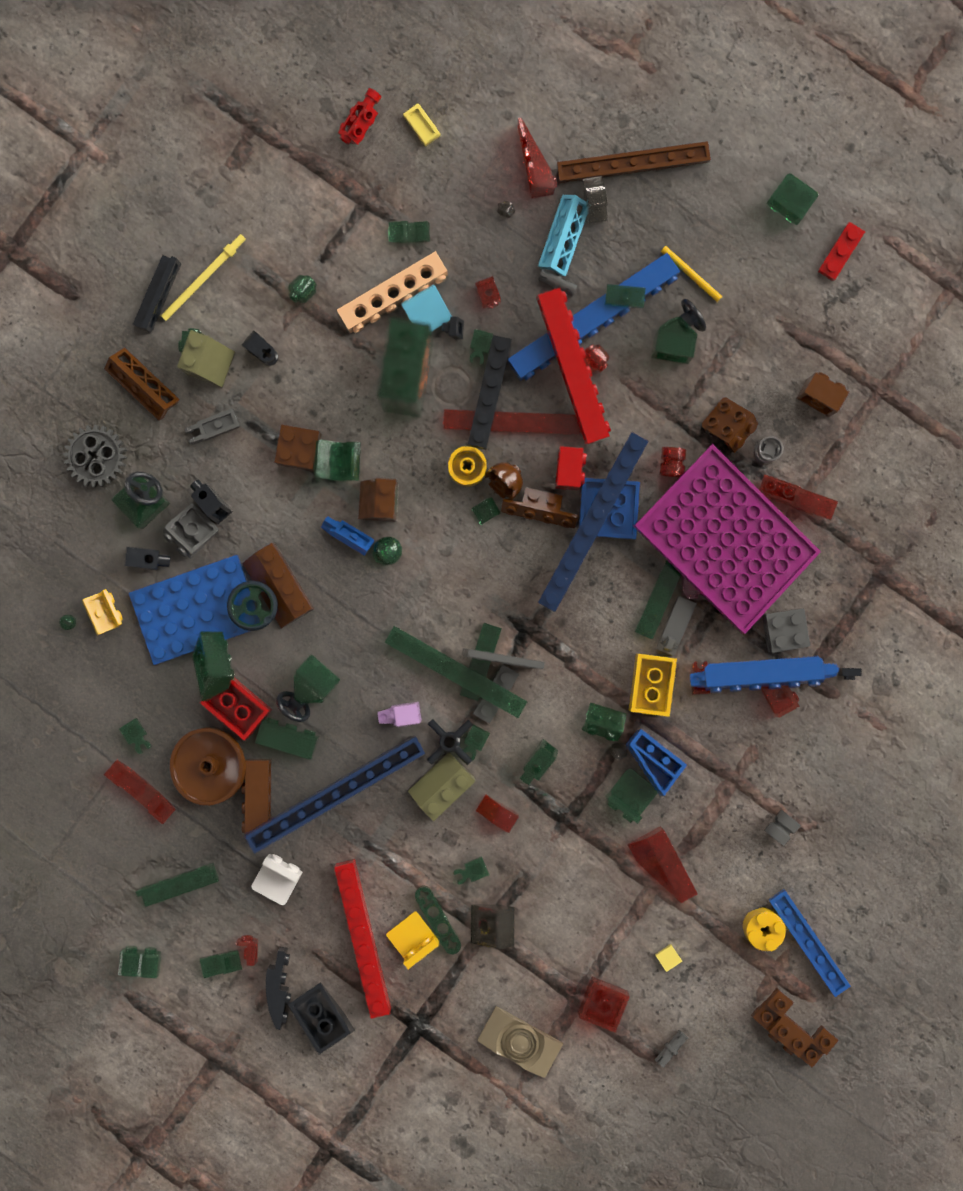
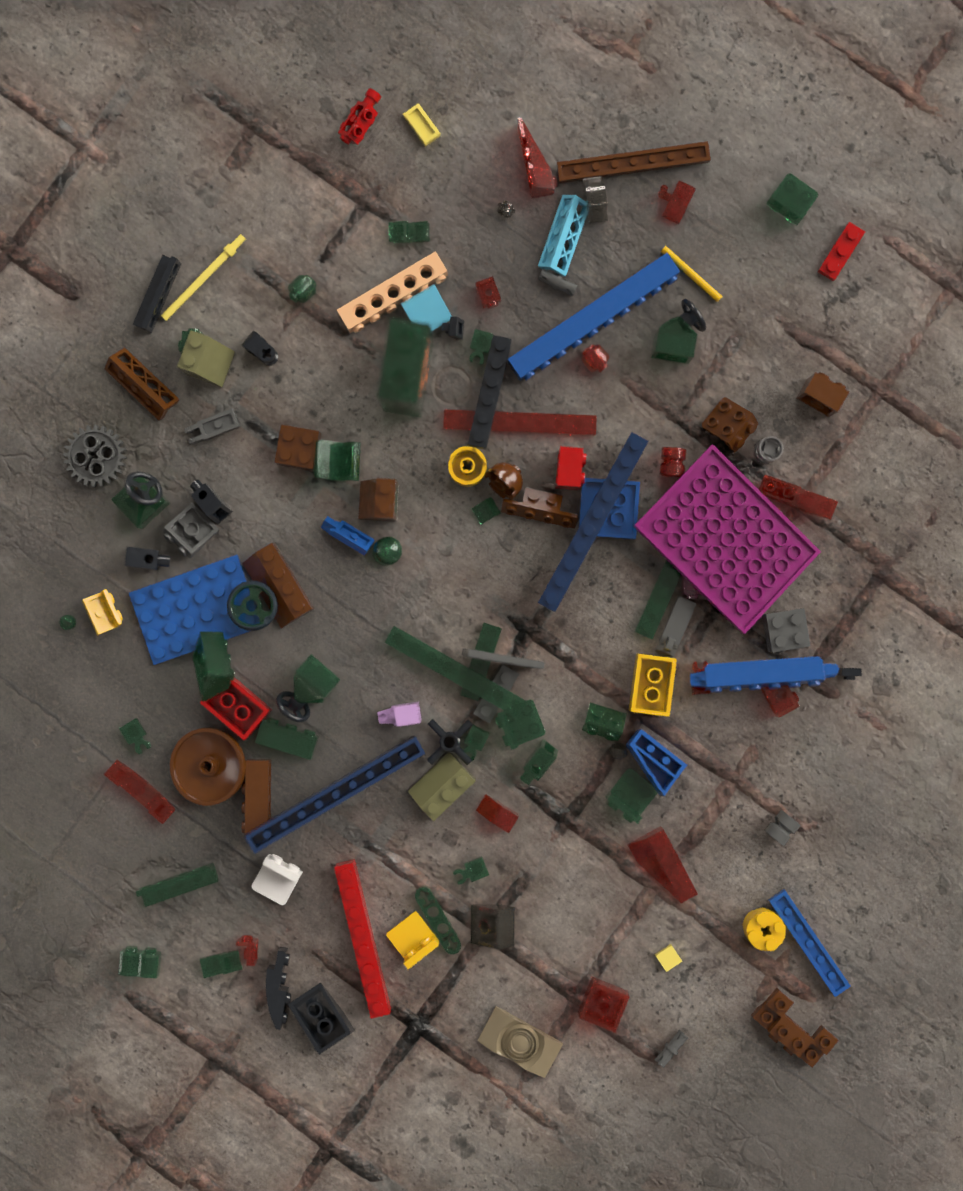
(520, 729): none -> clear green bracket
(572, 365): red brick -> none
(625, 296): clear green plate -> none
(677, 201): none -> clear red plate

